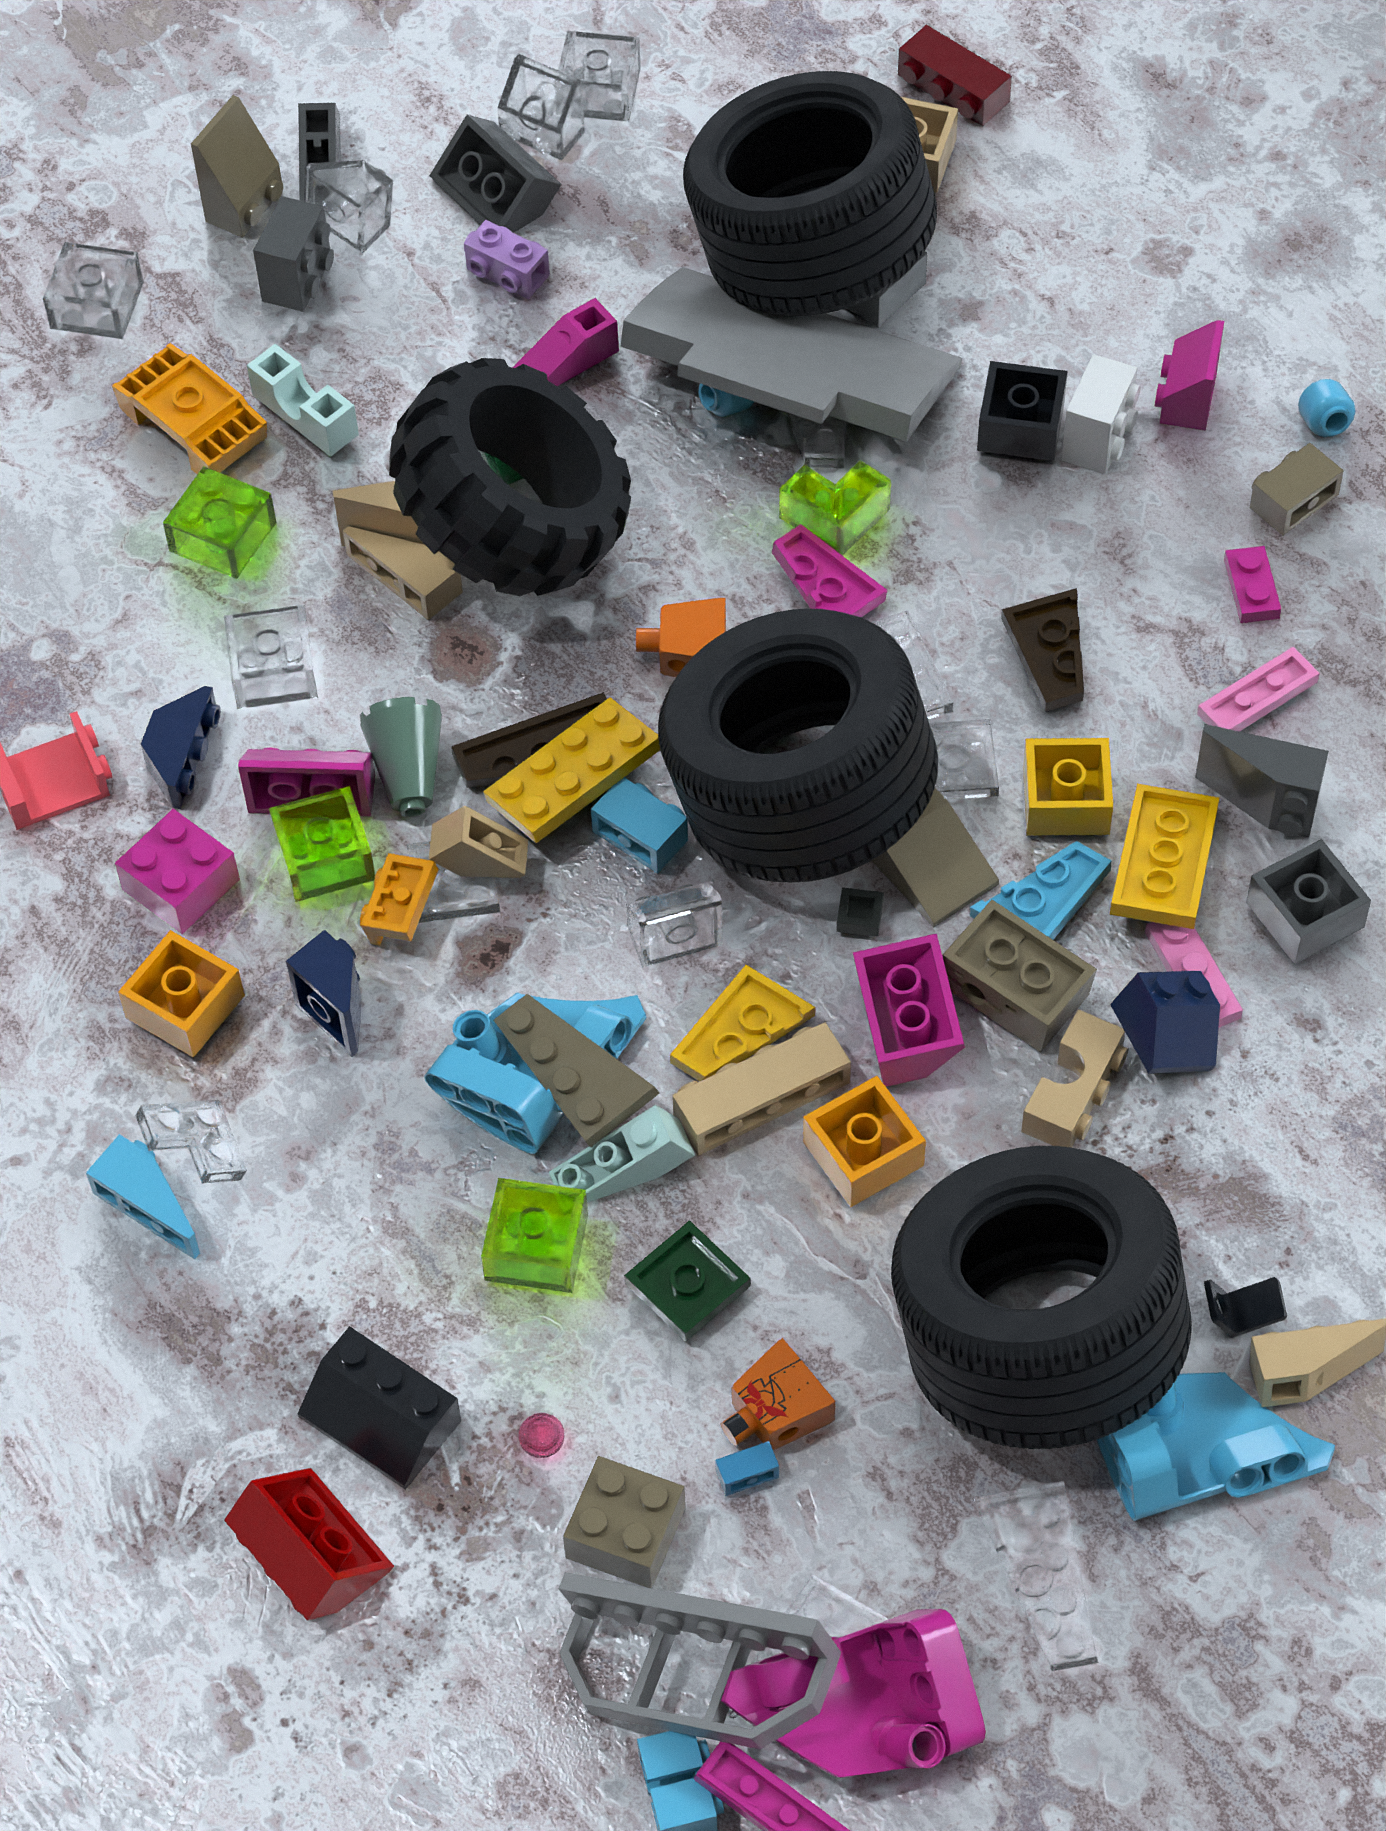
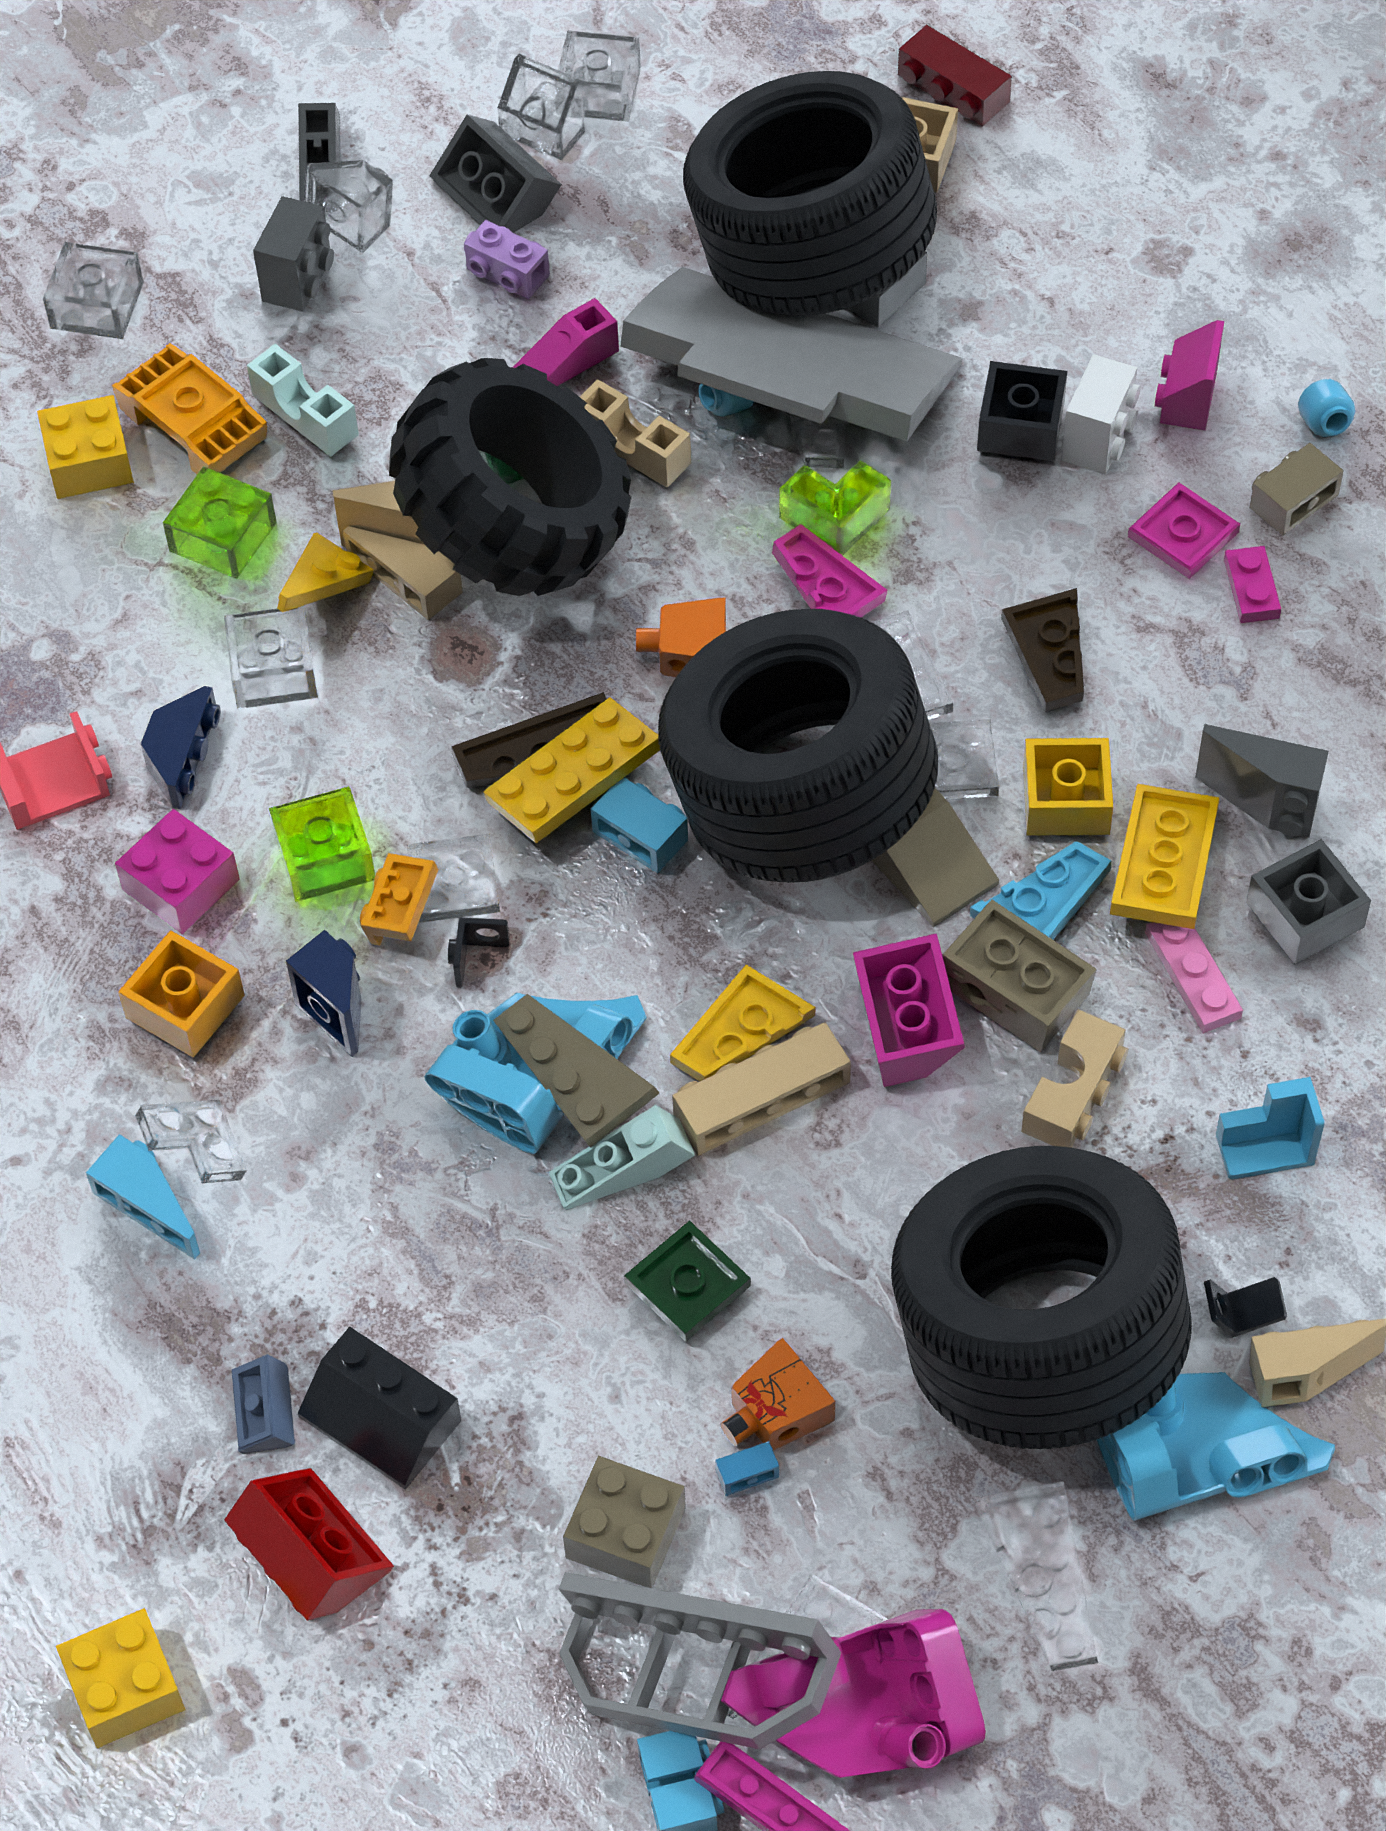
(85, 446): none -> yellow brick
(120, 1678): none -> yellow brick
(235, 170): dark tan slope -> none
(263, 1405): none -> sand blue slope
(284, 776): dark pink slope -> none
(321, 573): none -> yellow wing
(405, 750): sand green cone -> none
(468, 936): none -> black bracket
(477, 846): tan slope -> none
(535, 1235): clear neon green brick -> none
(541, 1435): clear pink plate -> none
(656, 450): none -> tan arch
(675, 923): clear slope -> none
(860, 911): pearl dark grey plate -> none
(863, 1141): light orange brick -> none
(1170, 1020): dark blue slope -> none
(1184, 530): none -> dark pink tile
(1259, 692): bright pink plate -> none
(1275, 1135): none -> medium azure panel

